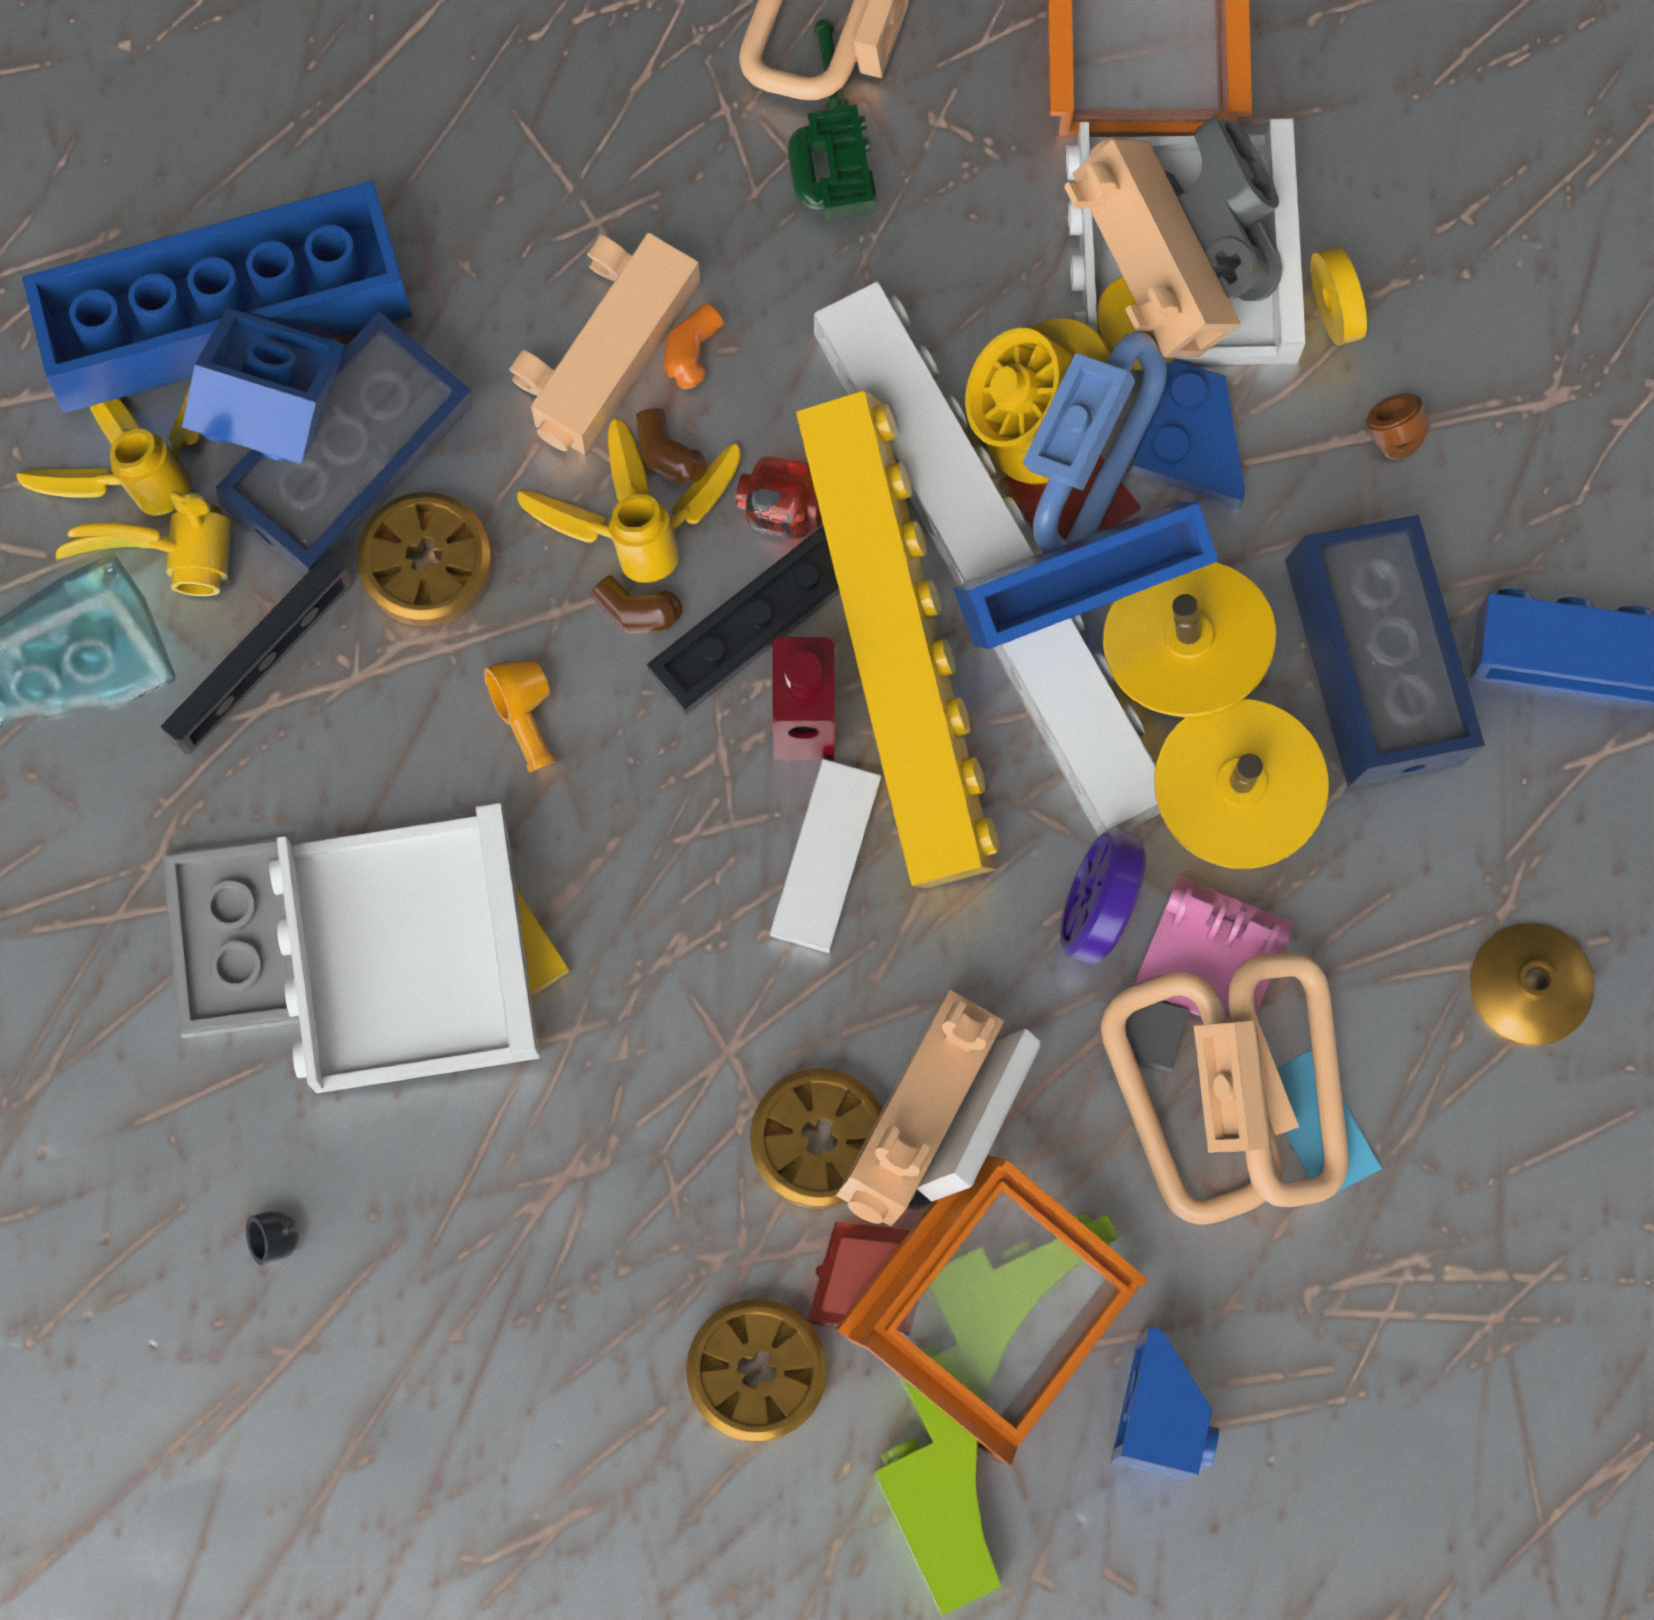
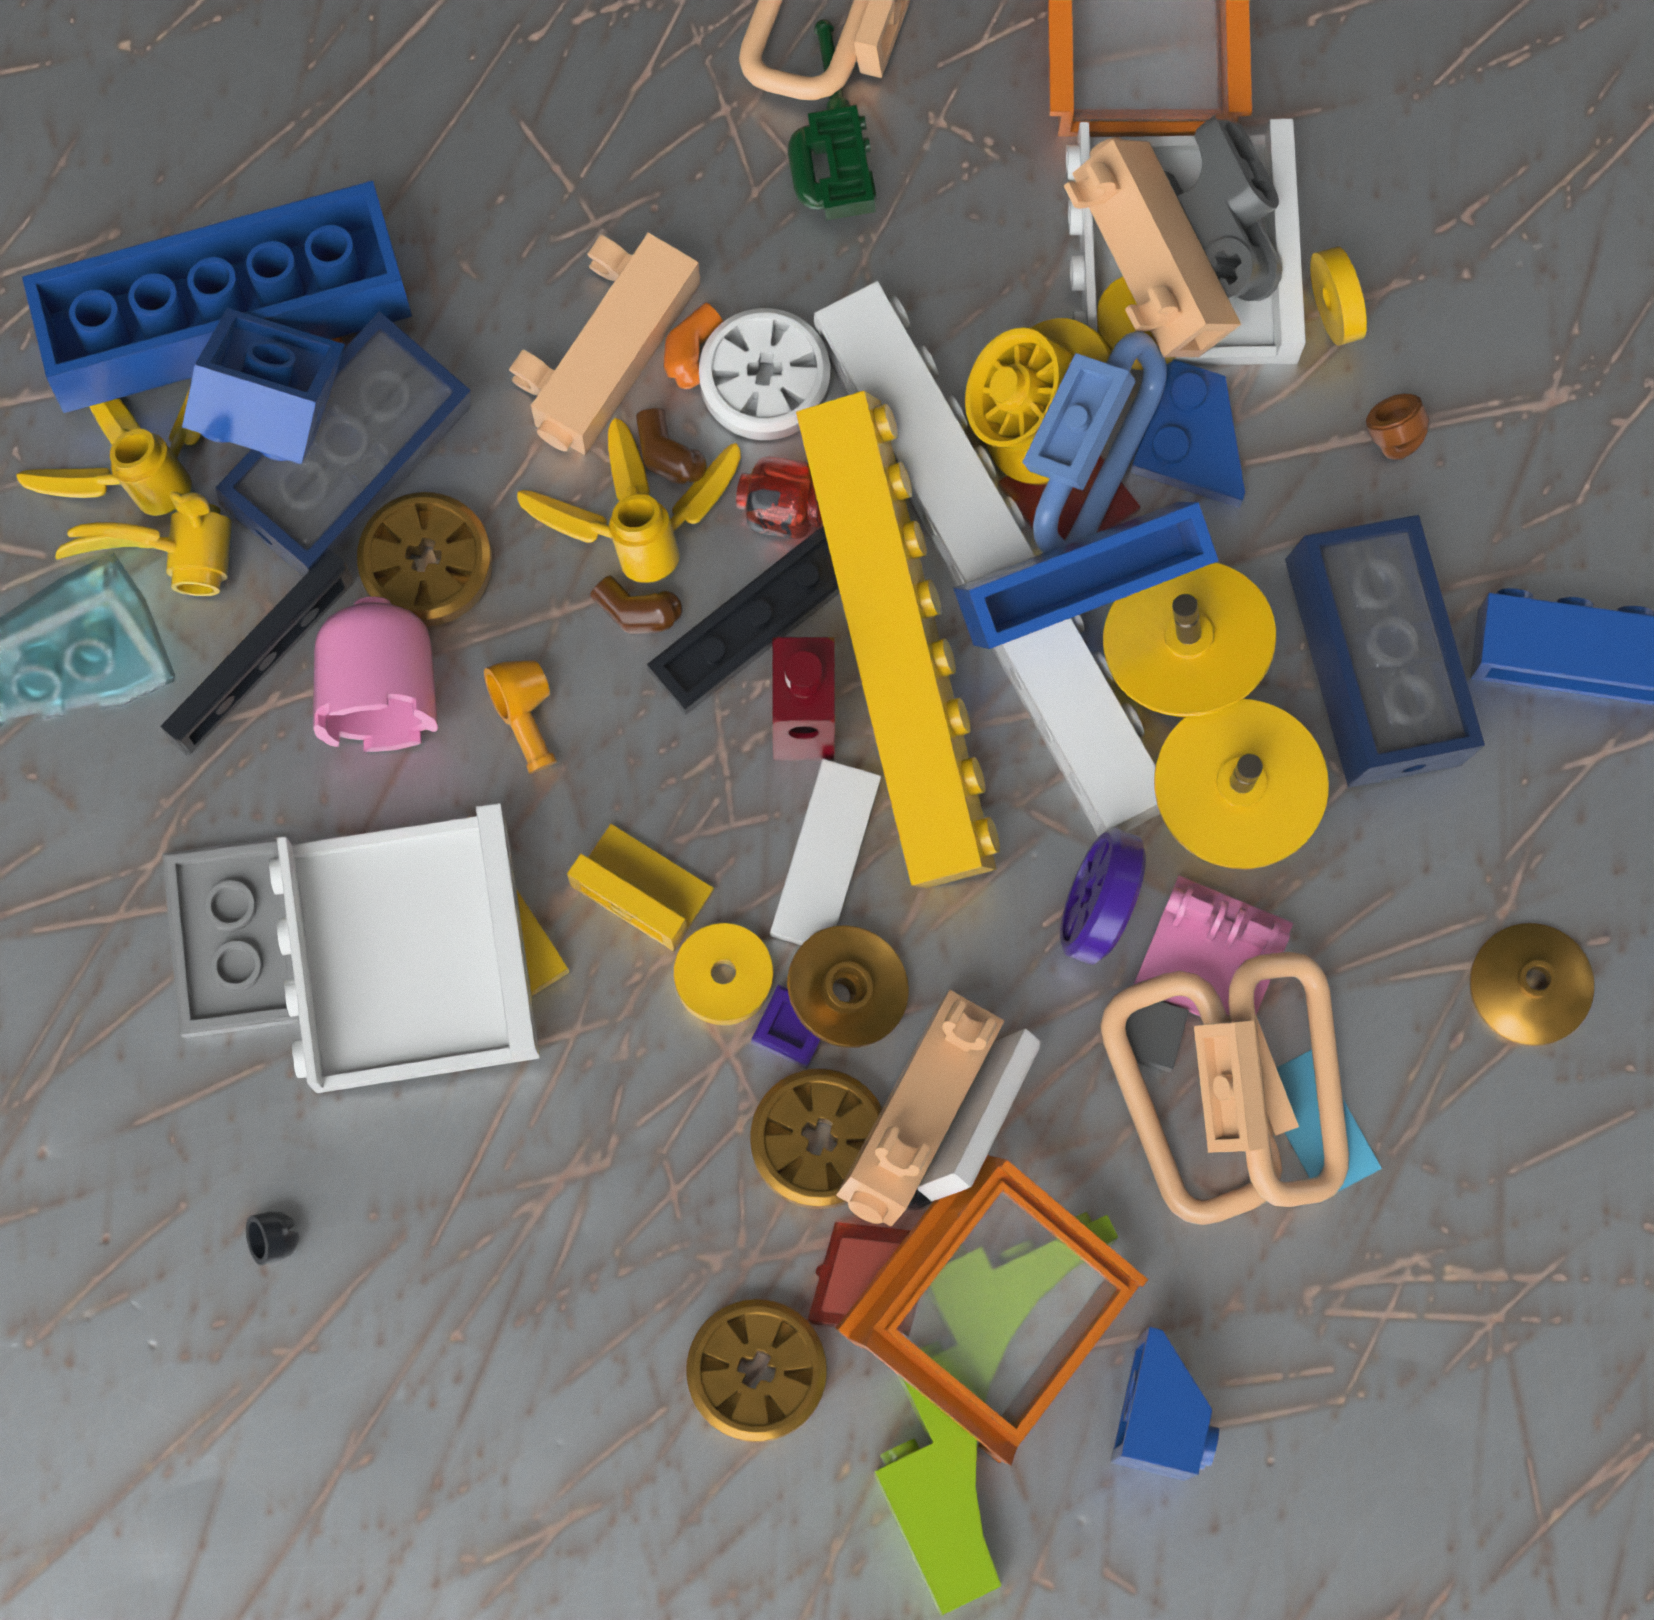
(374, 677): none -> bright pink cylinder
(640, 886): none -> yellow panel
(717, 946): none -> yellow piece
(739, 348): none -> white wheel
(784, 1033): none -> dark purple tile
(868, 971): none -> pearl gold dish

